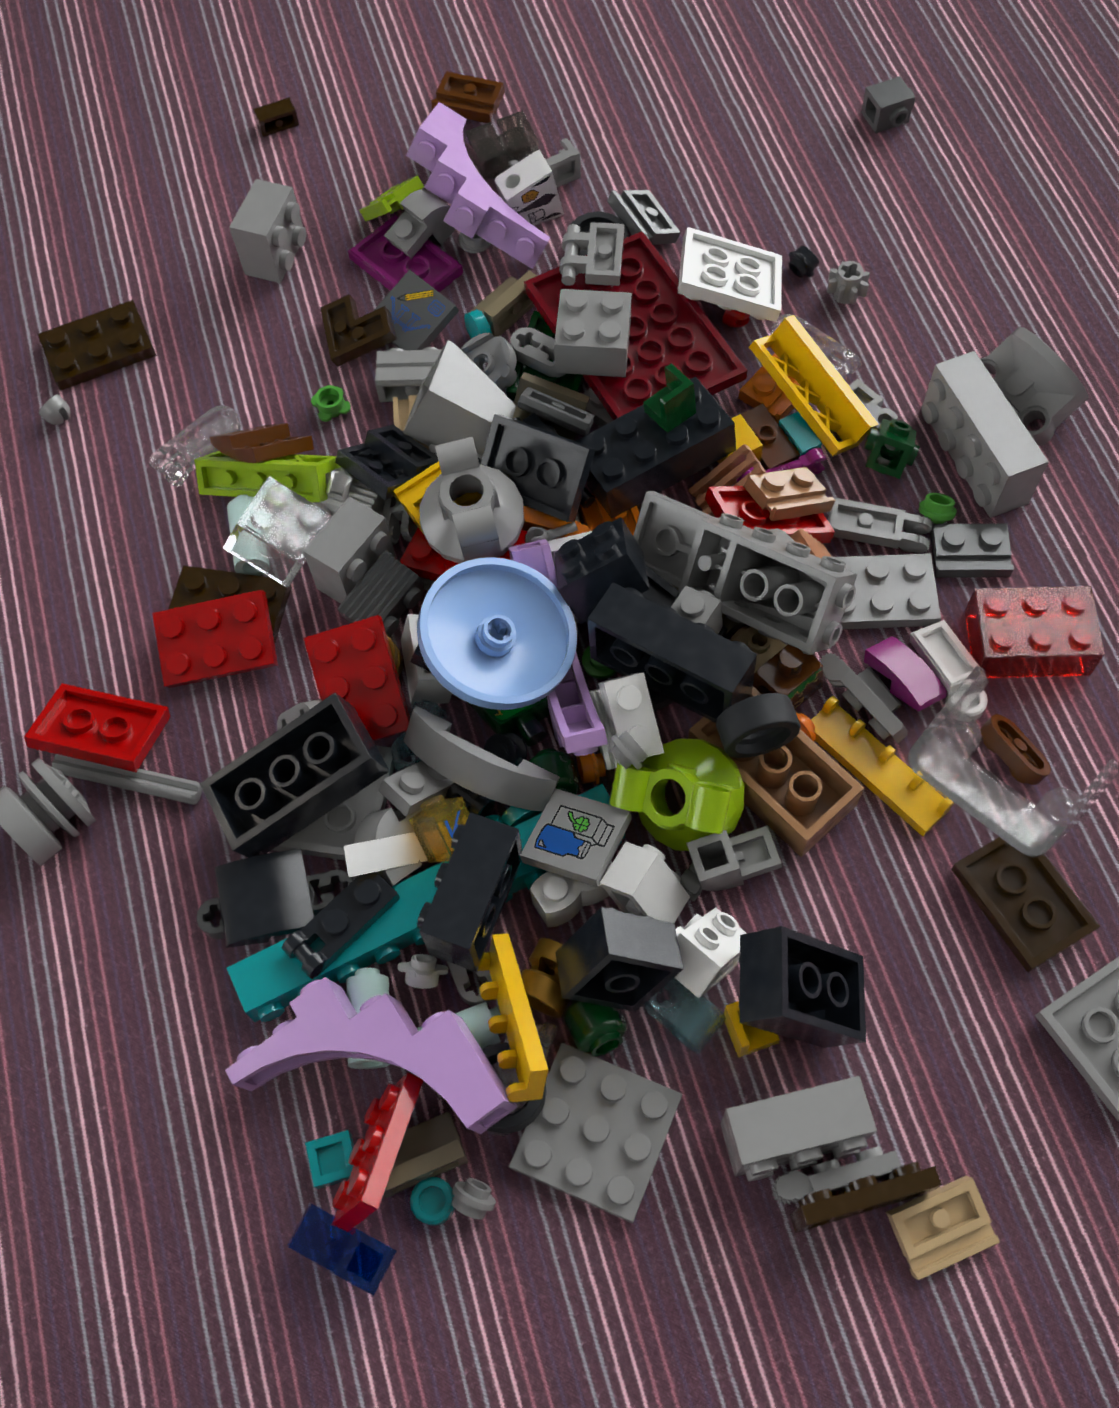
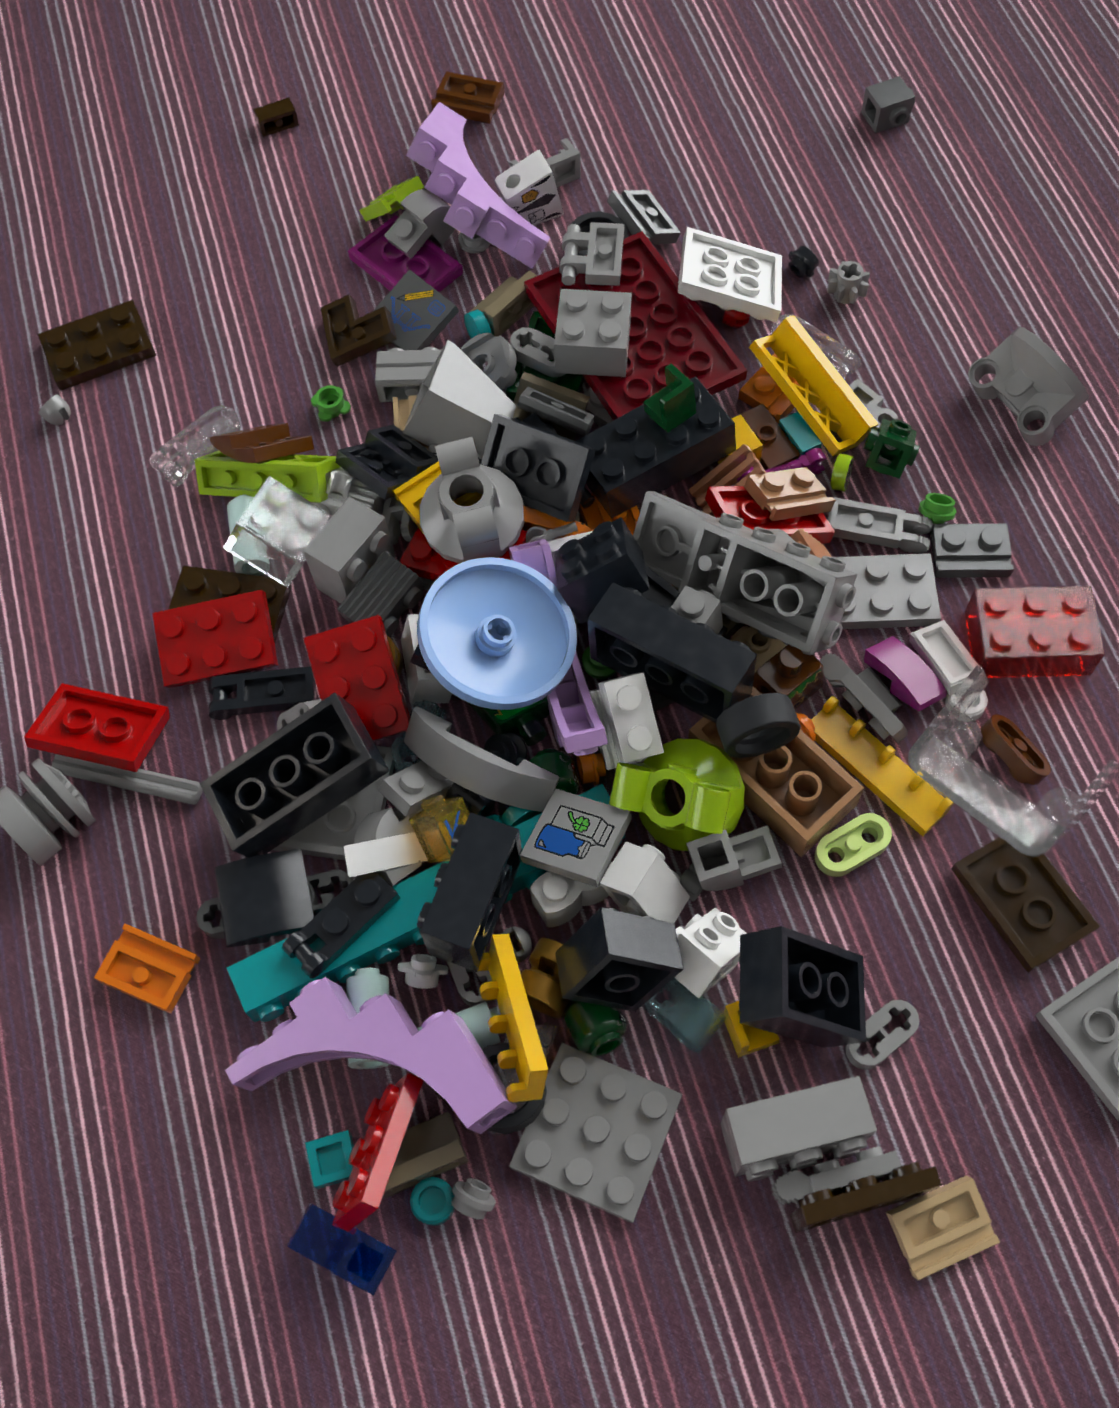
(147, 968): none -> orange plate
(260, 691): none -> black plate
(268, 231): light grey brick -> none
(493, 152): clear smoke piece -> none
(524, 940): none -> light grey hinge
(627, 751): light grey plate -> none
(841, 472): none -> lime tile
(851, 846): none -> yellowish green plate
(889, 1042): none -> light grey beam
(983, 434): light grey brick -> none

